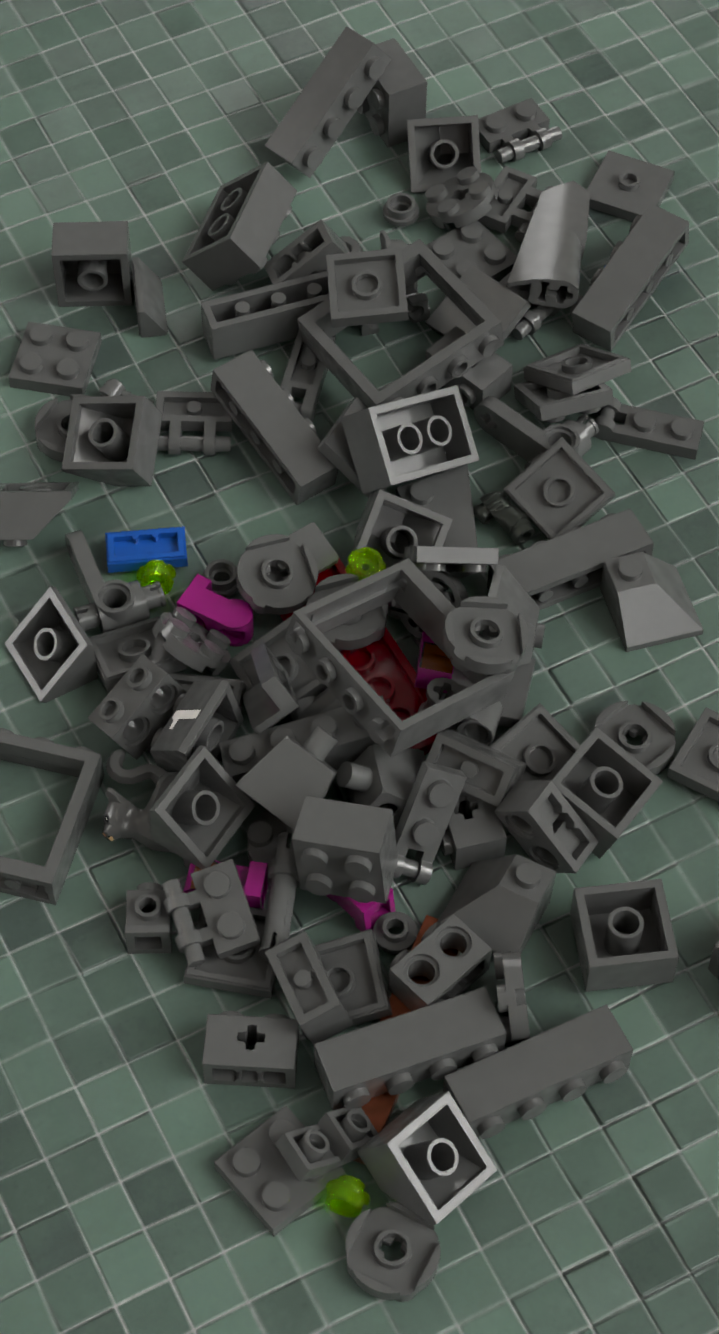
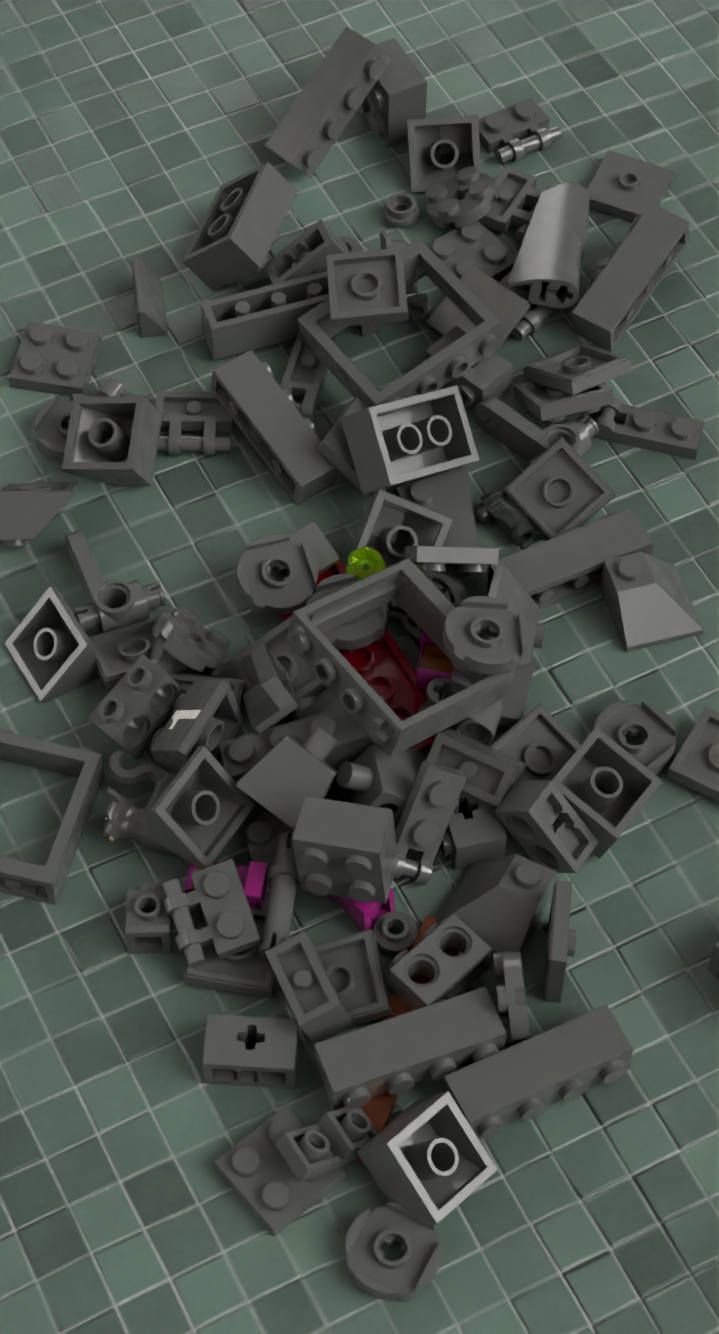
(92, 263): dark grey brick -> none
(135, 548): blue plate -> none
(157, 571): clear neon green plate -> none
(217, 612): magenta leg -> none
(222, 570): dark grey plate -> none
(346, 1196): clear neon green plate -> none
(560, 941): none -> dark grey plate
(623, 935): dark grey brick -> none

